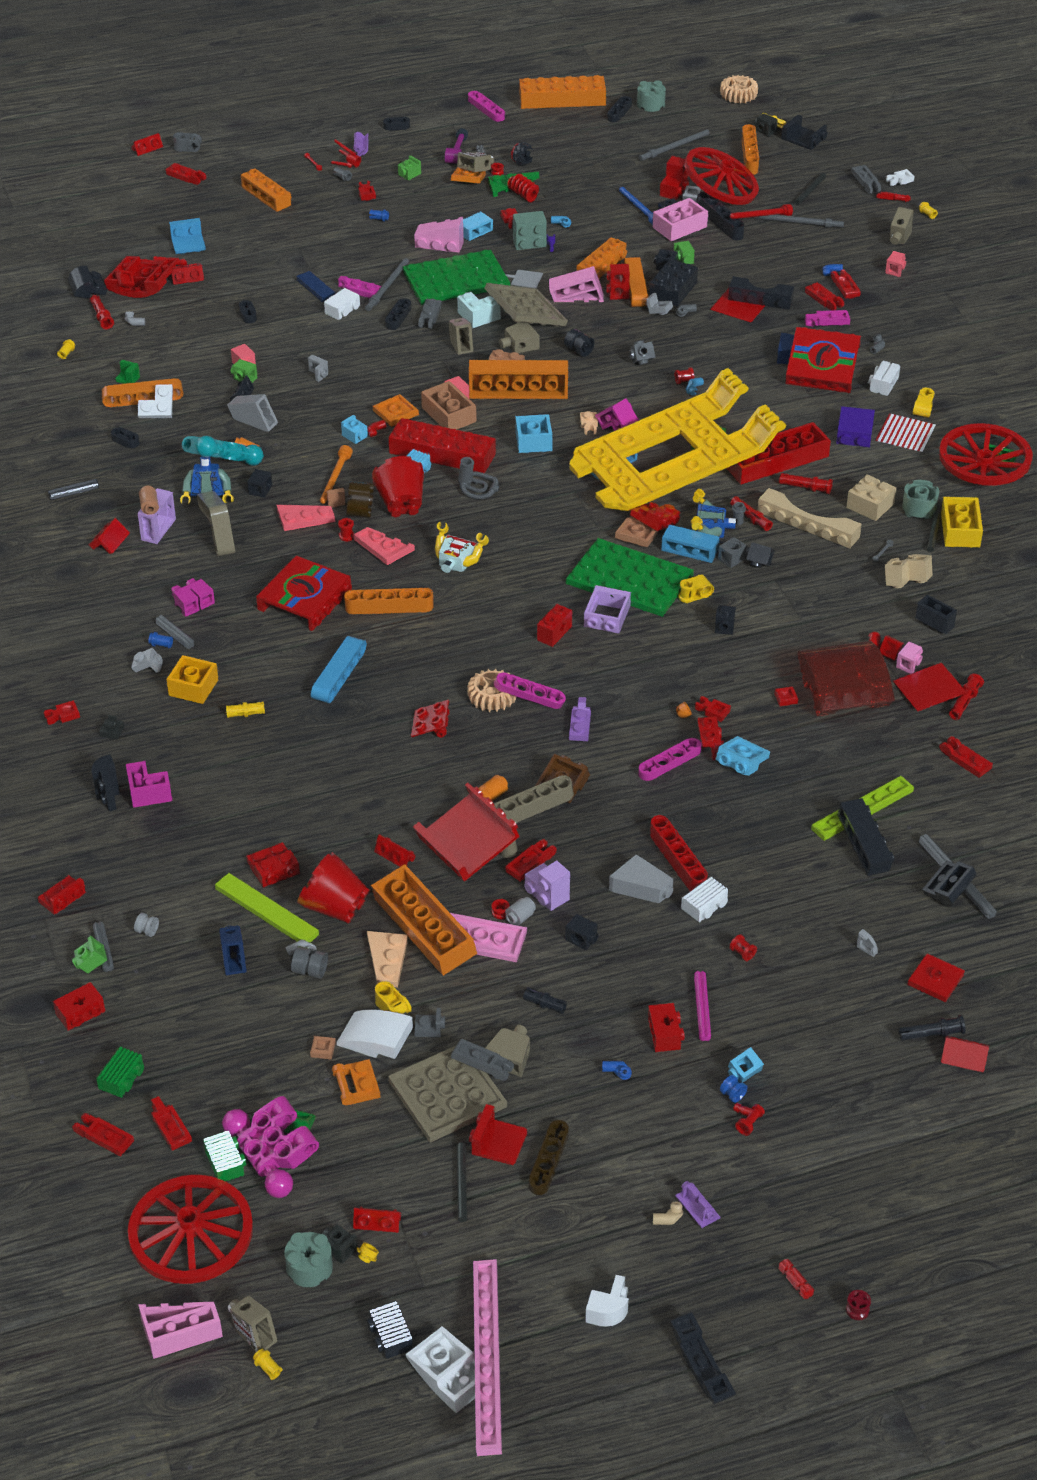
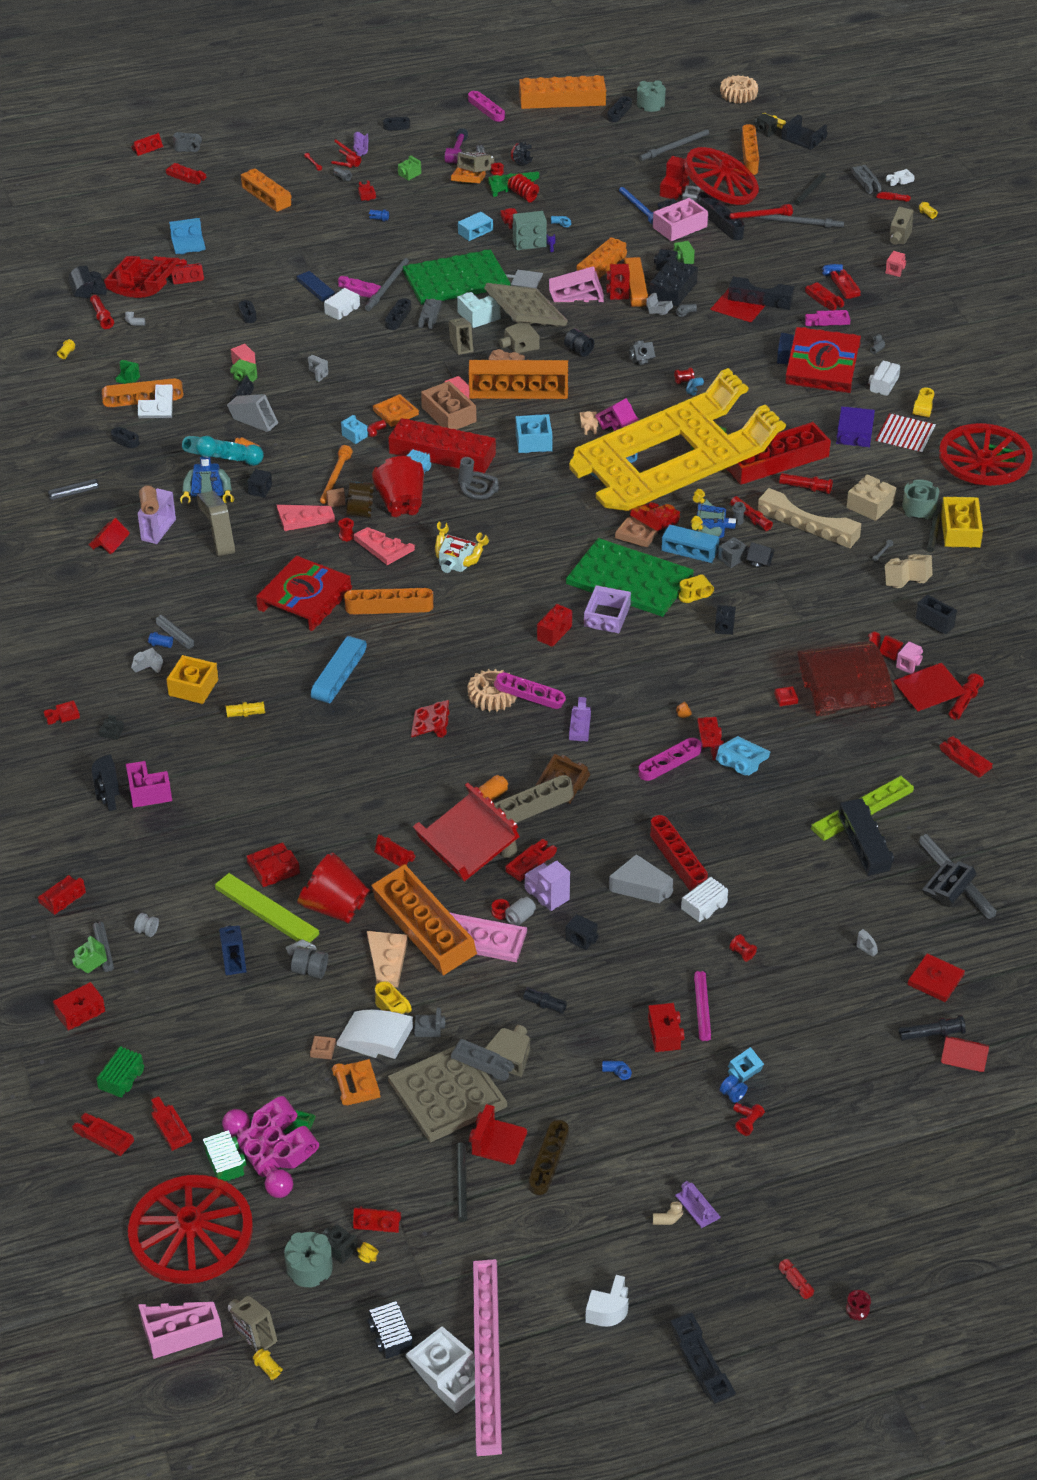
(193, 596): dark pink hips -> none
(441, 235): bright pink wedge -> none
(714, 708): red plate -> none

